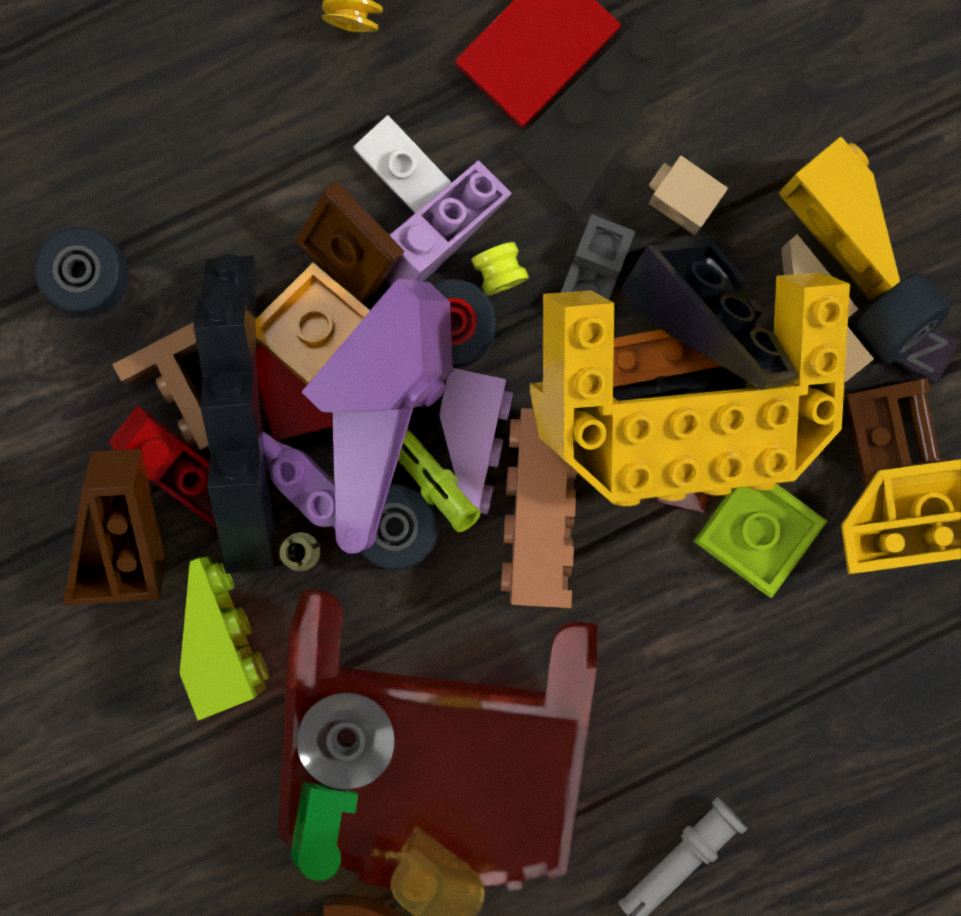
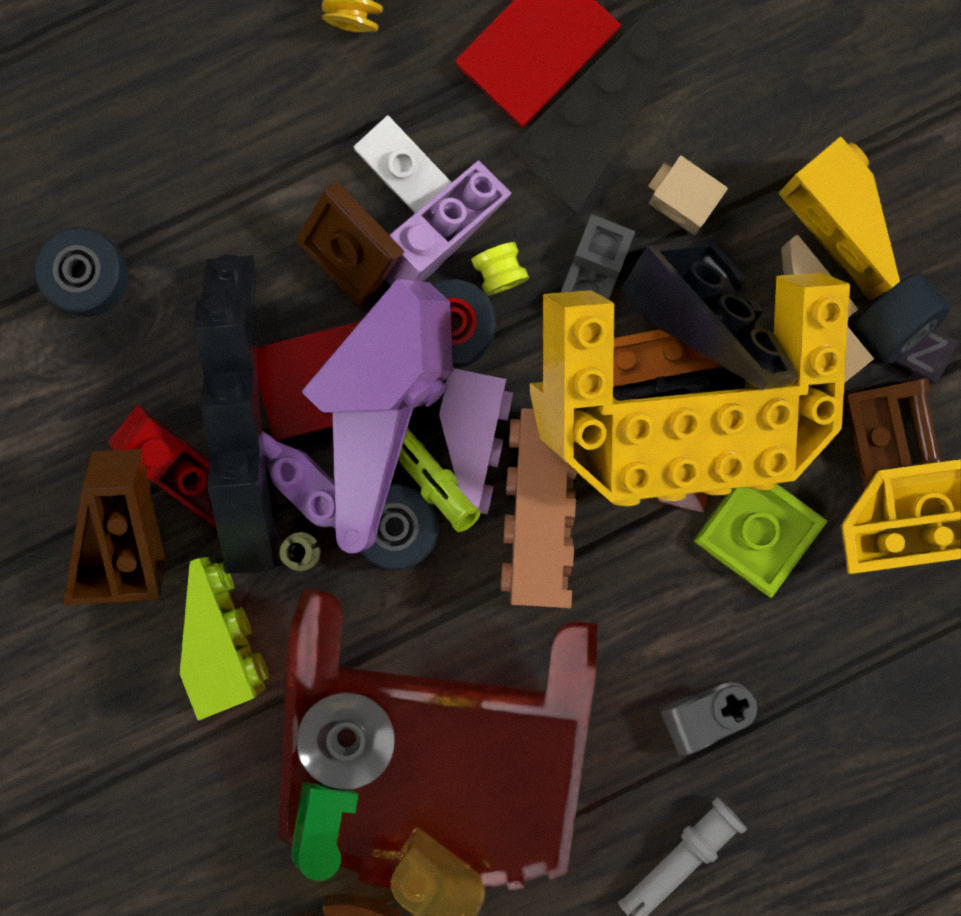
(175, 381): medium nougat bracket -> none
(308, 322): light orange tile -> none
(698, 718): none -> dark grey piece

